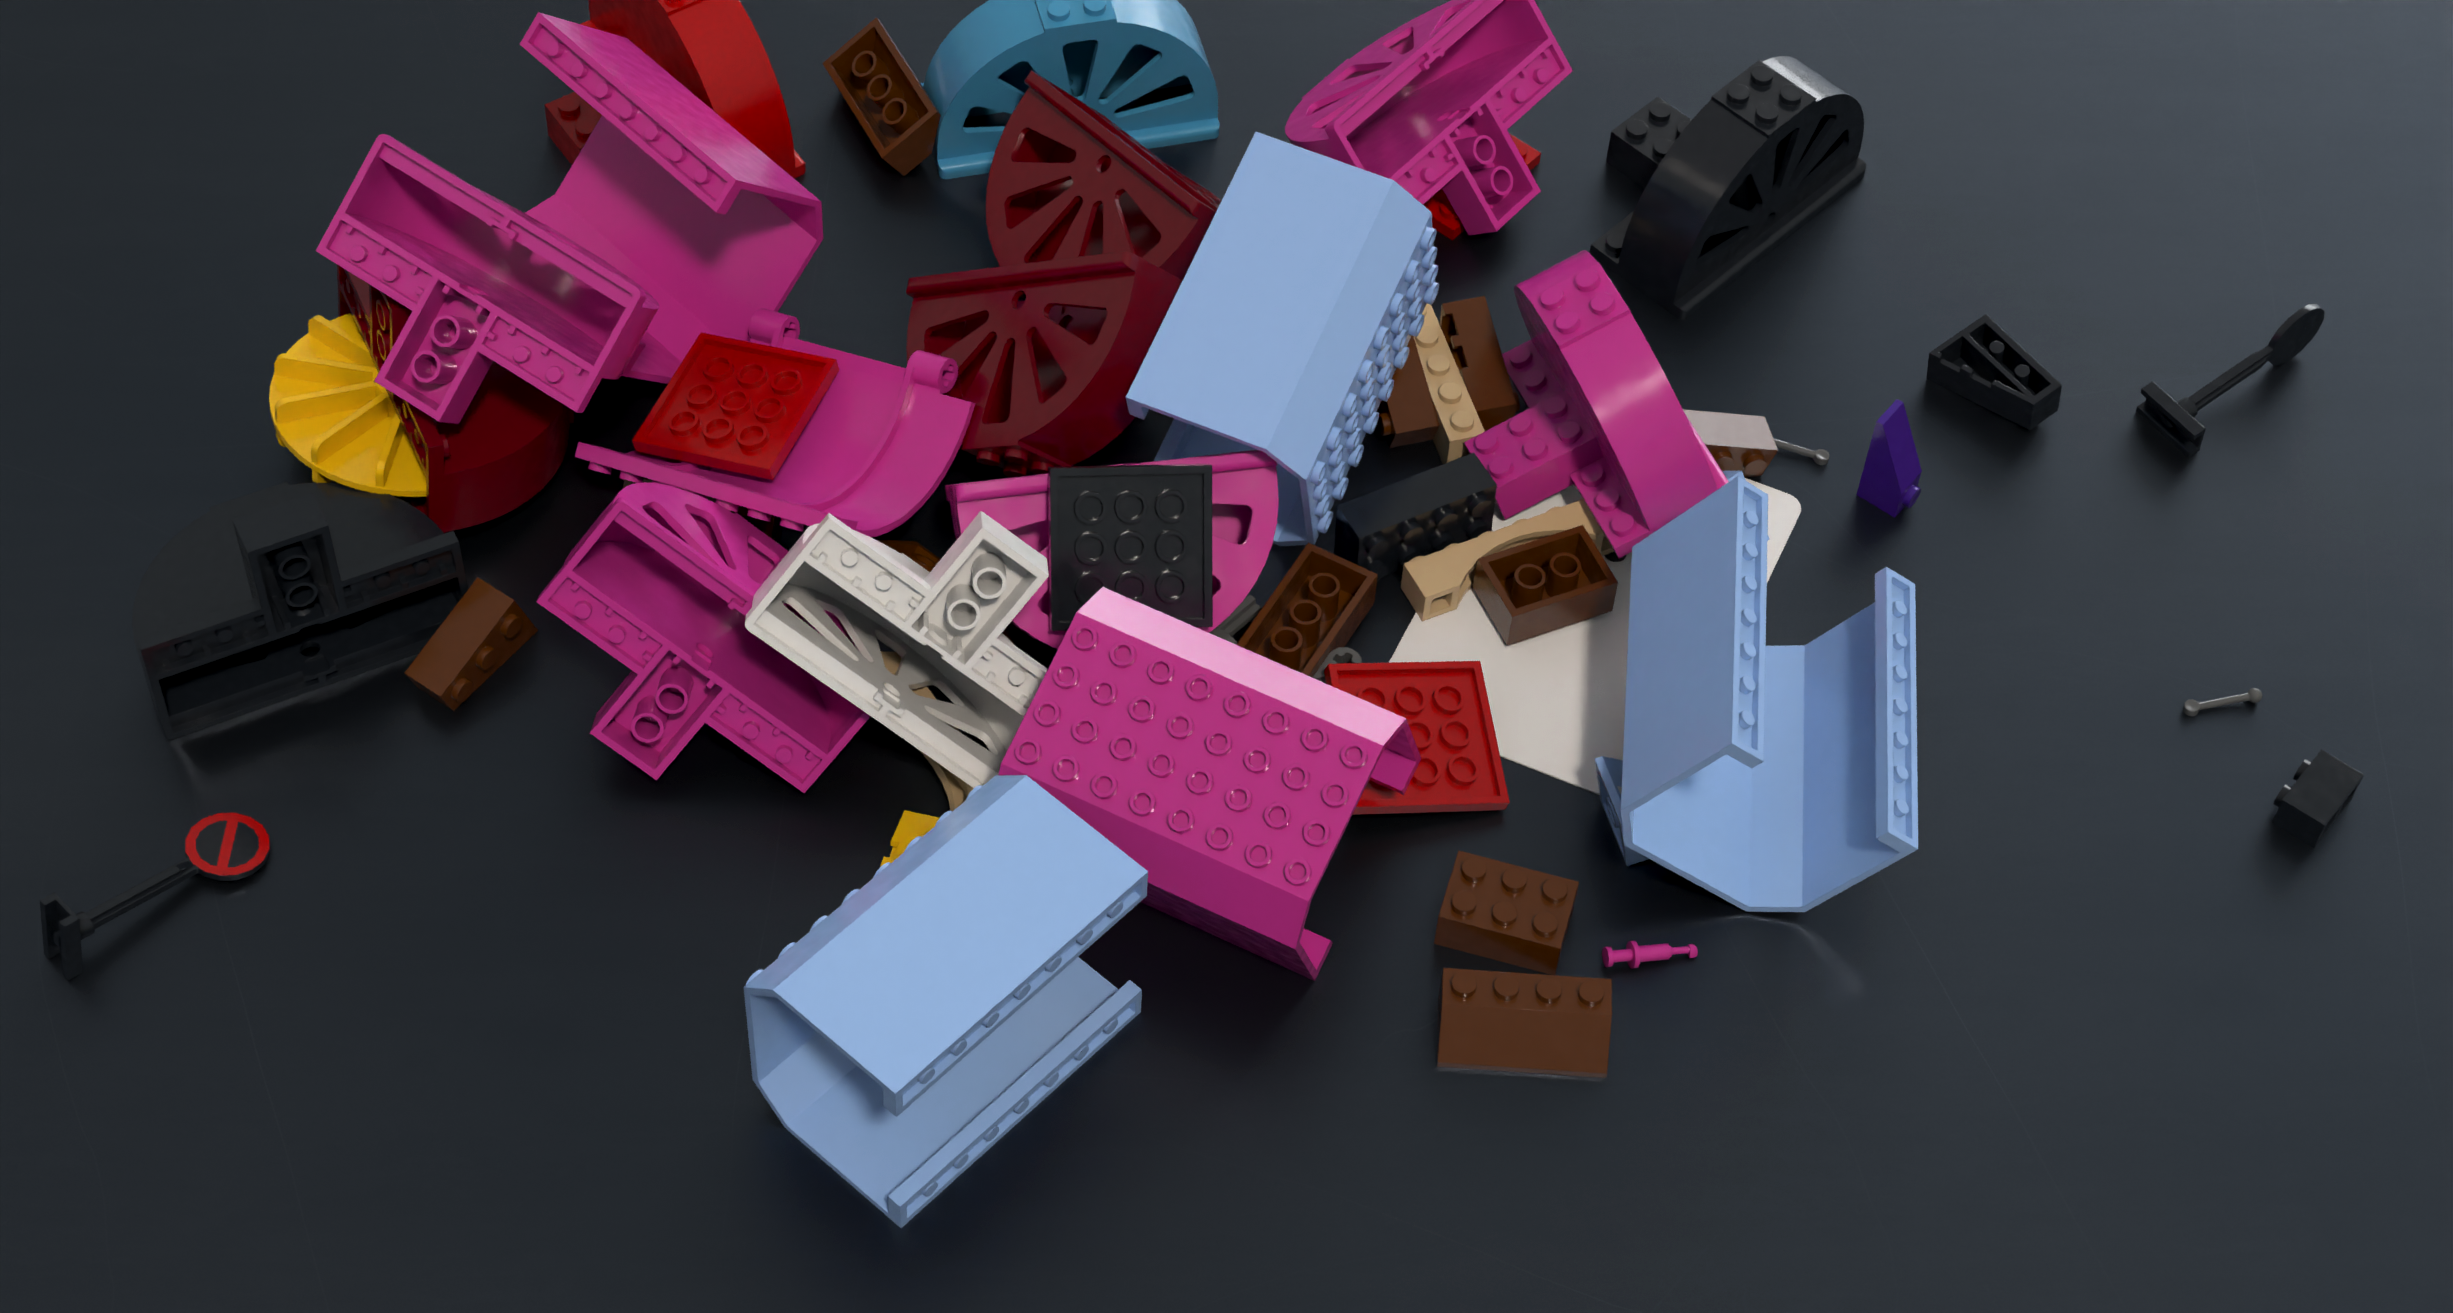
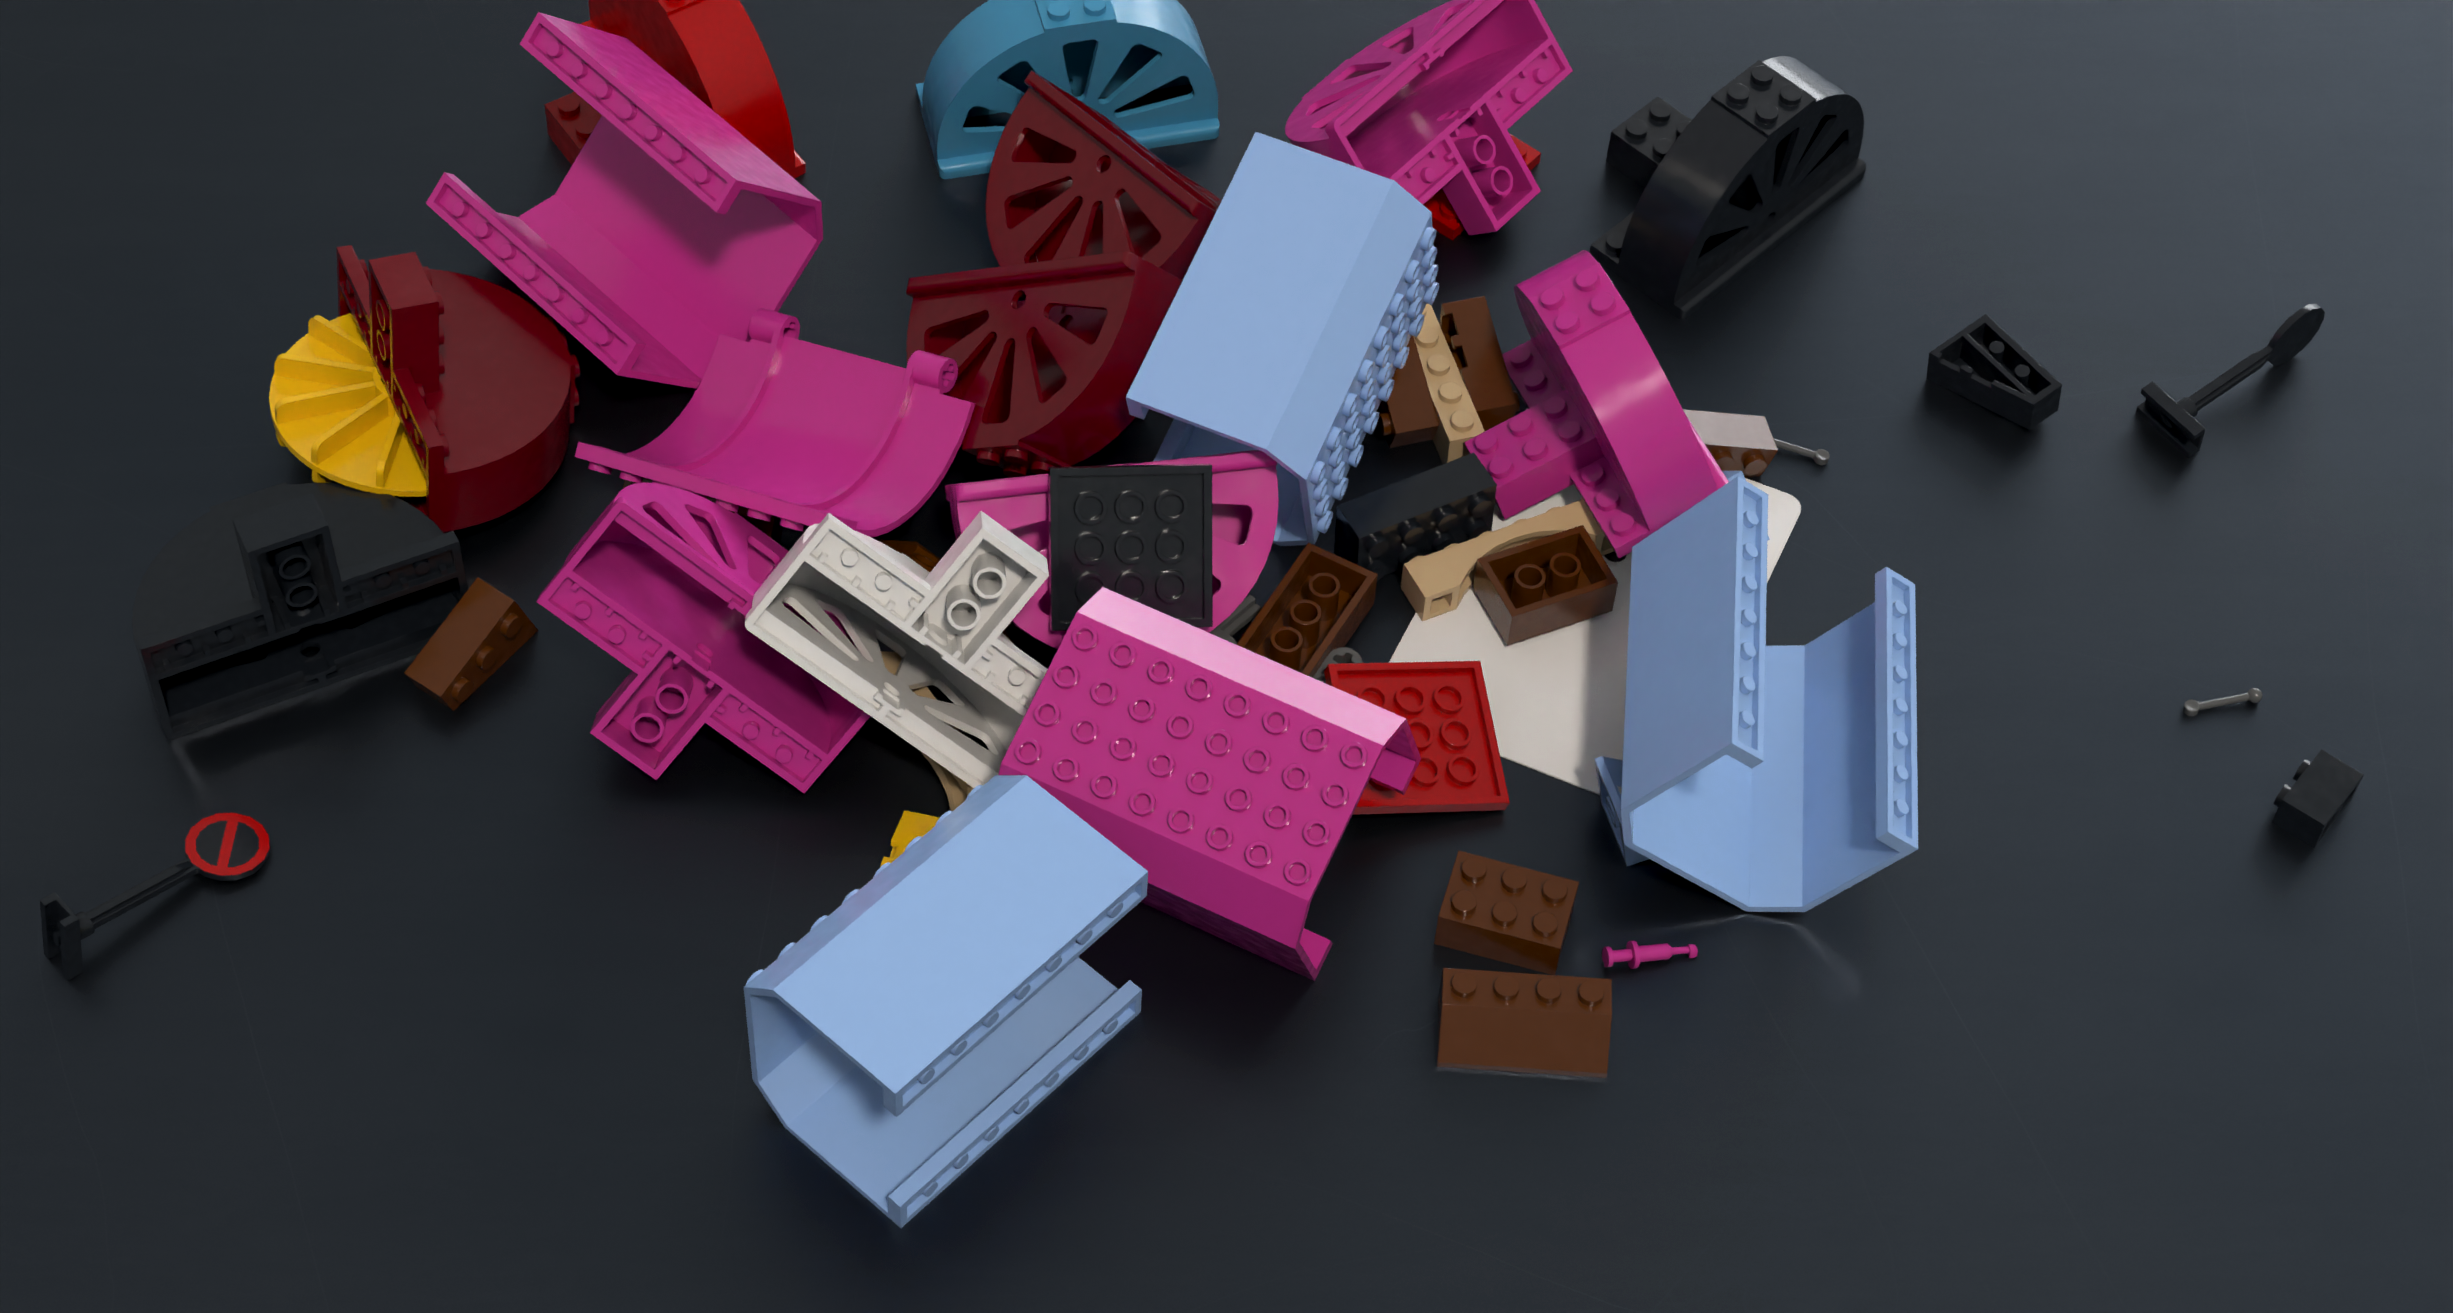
(480, 287): dark pink piece -> none
(736, 405): red plate -> none
(885, 97): reddish brown slope -> none
(1891, 464): dark purple slope -> none

